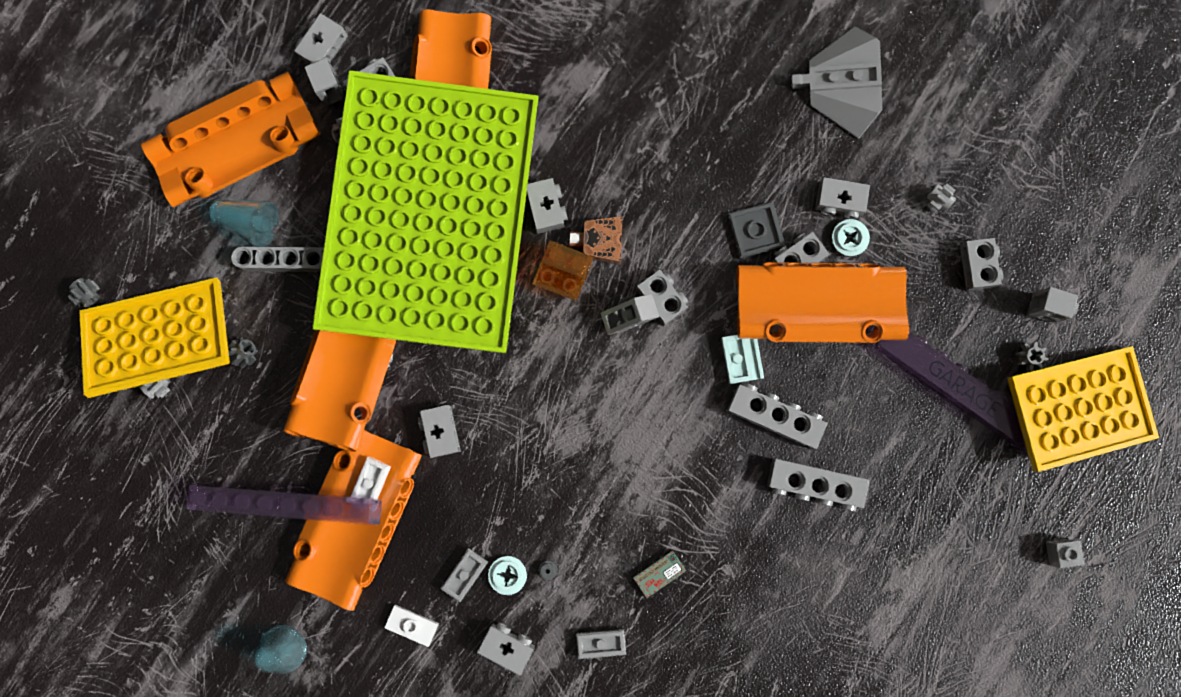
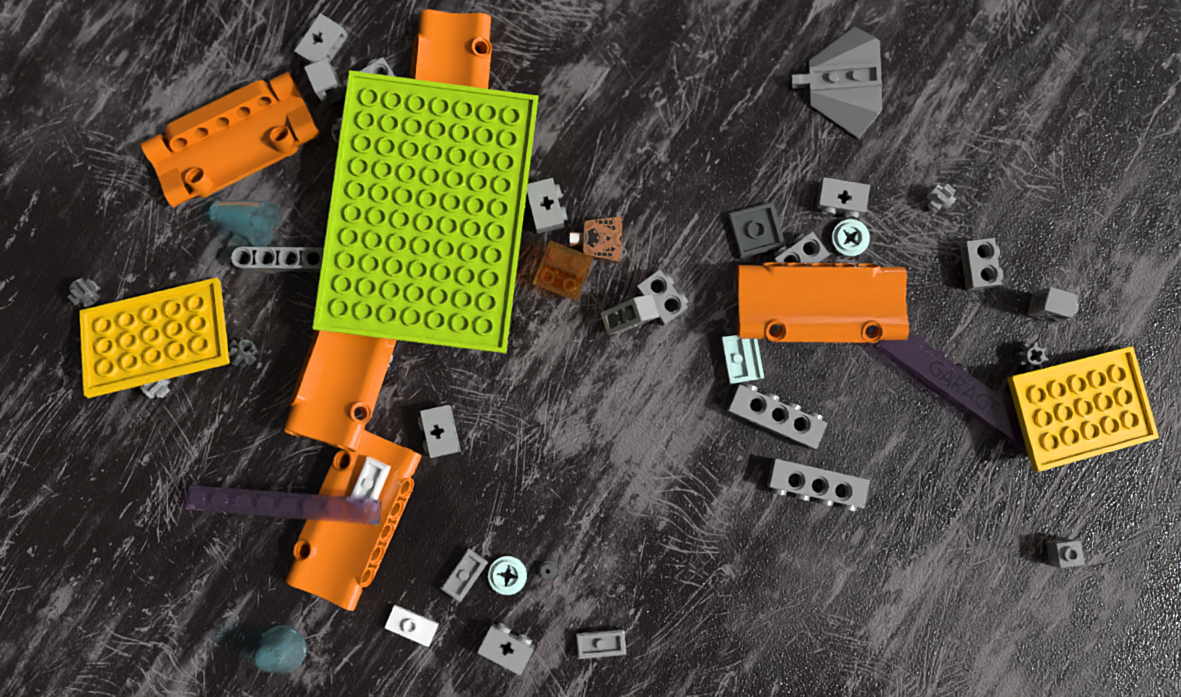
(659, 574): tile -> none

